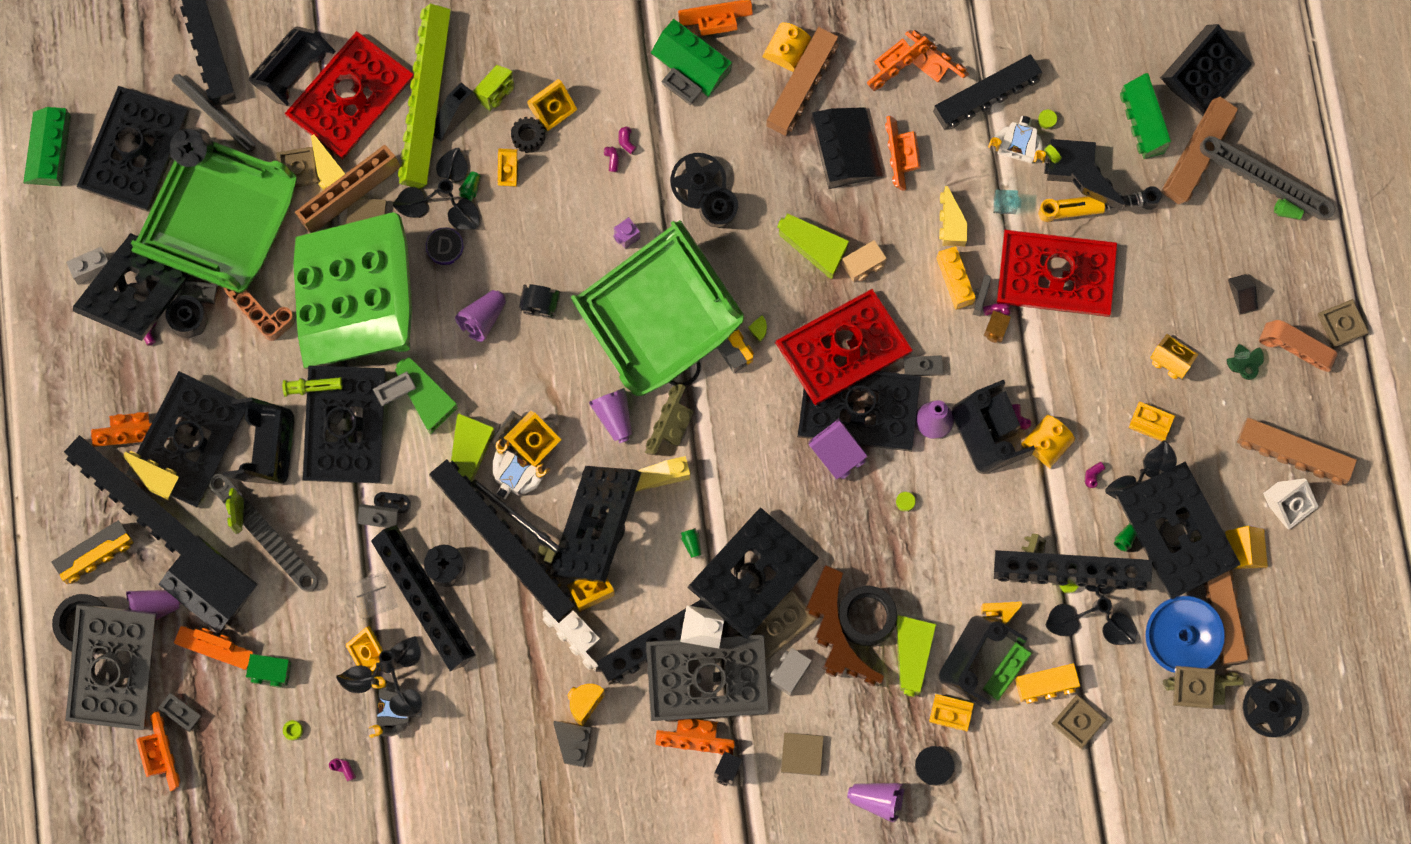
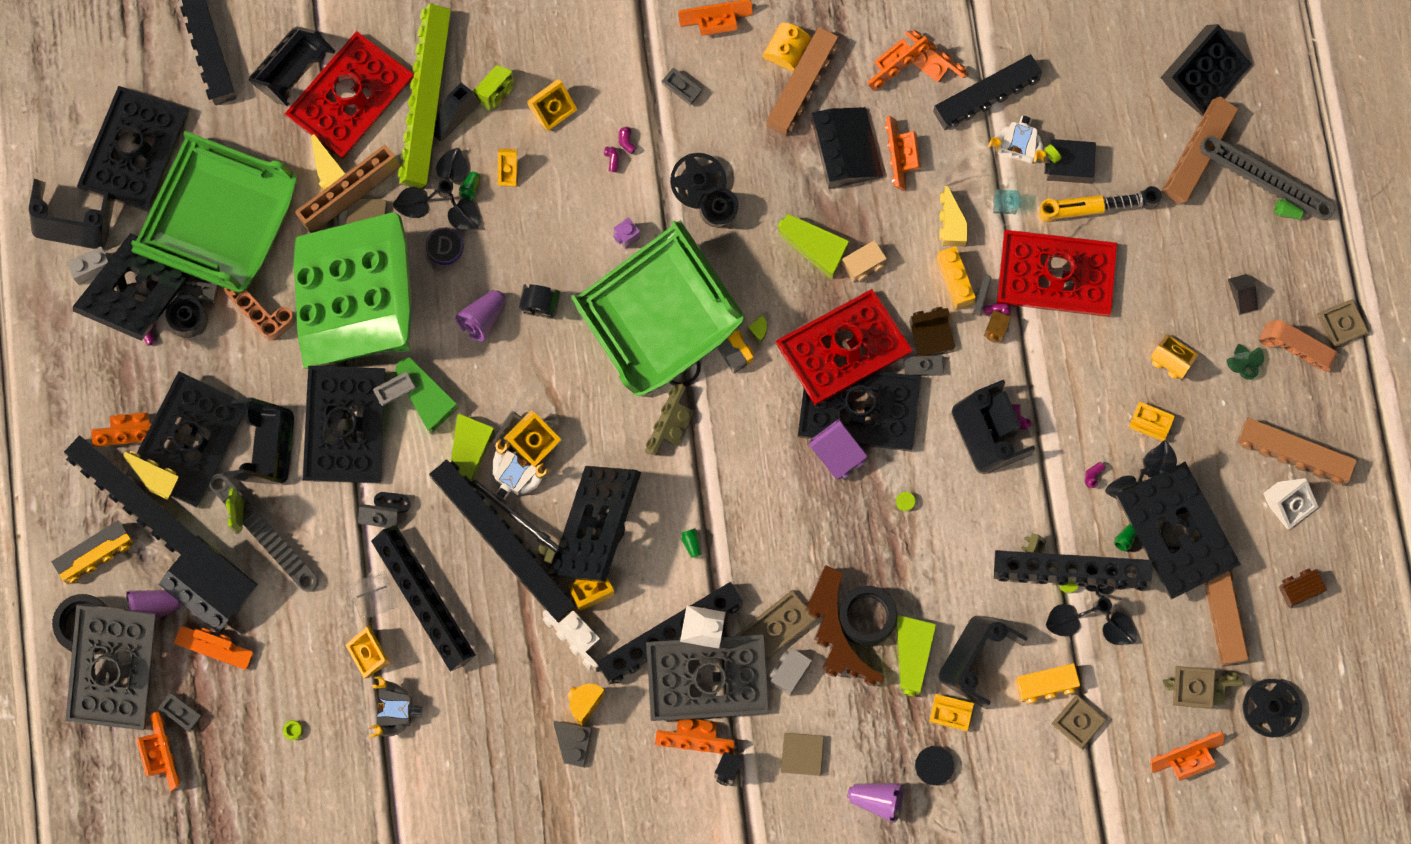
(47, 147): green slope -> none
(89, 234): none -> black windscreen
(191, 137): black brick -> none
(213, 112): dark grey axle -> none
(268, 670): green brick -> none
(301, 163): dark tan tile -> none
(335, 383): lime pin -> none
(342, 766): magenta arm -> none
(406, 653): black plant -> none
(454, 569): black brick -> none
(530, 124): black tyre -> none
(614, 414): medium lavender cone -> none
(664, 473): light yellow slope -> none
(691, 57): green slope -> none
(732, 596): black plate -> none
(932, 331): none -> dark brown bracket
(934, 419): medium lavender cone -> none
(1006, 609): yellow slope -> none
(1007, 671): bright green tile -> none
(1047, 119): lime tile -> none
(1050, 440): yellow brick -> none
(1094, 185): black slope -> none
(1145, 117): green slope -> none
(1185, 633): blue dish -> none
(1190, 758): none -> orange bracket
(1248, 546): yellow slope -> none
(1302, 588): none -> reddish brown brick

